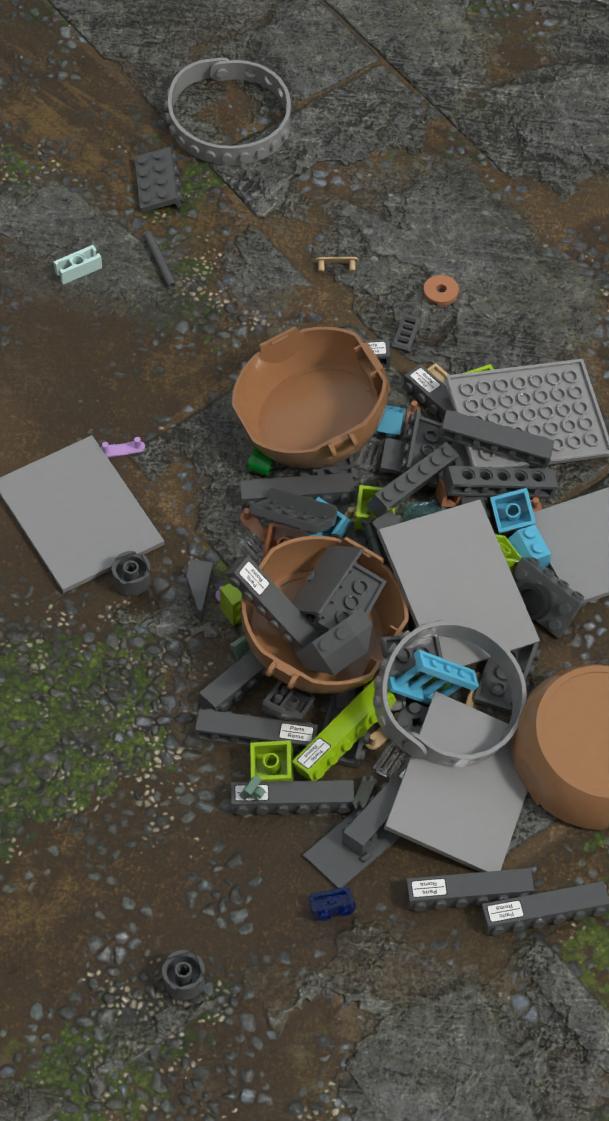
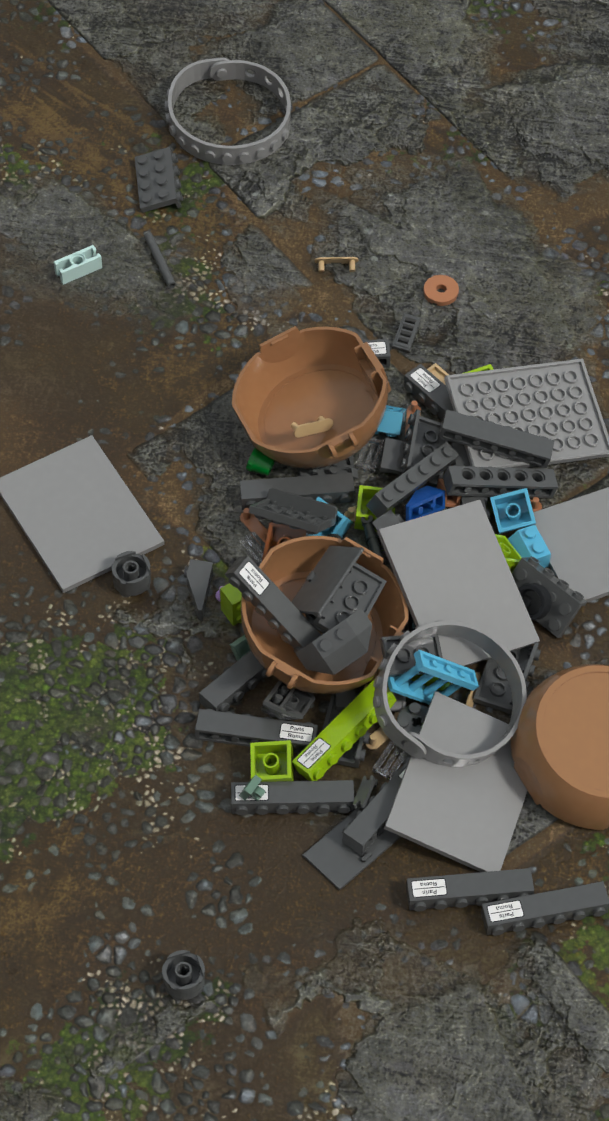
(123, 449): lavender piece -> none
(312, 428): none -> tan piece
(332, 903): clear blue bracket -> none
(425, 502): none -> blue slope

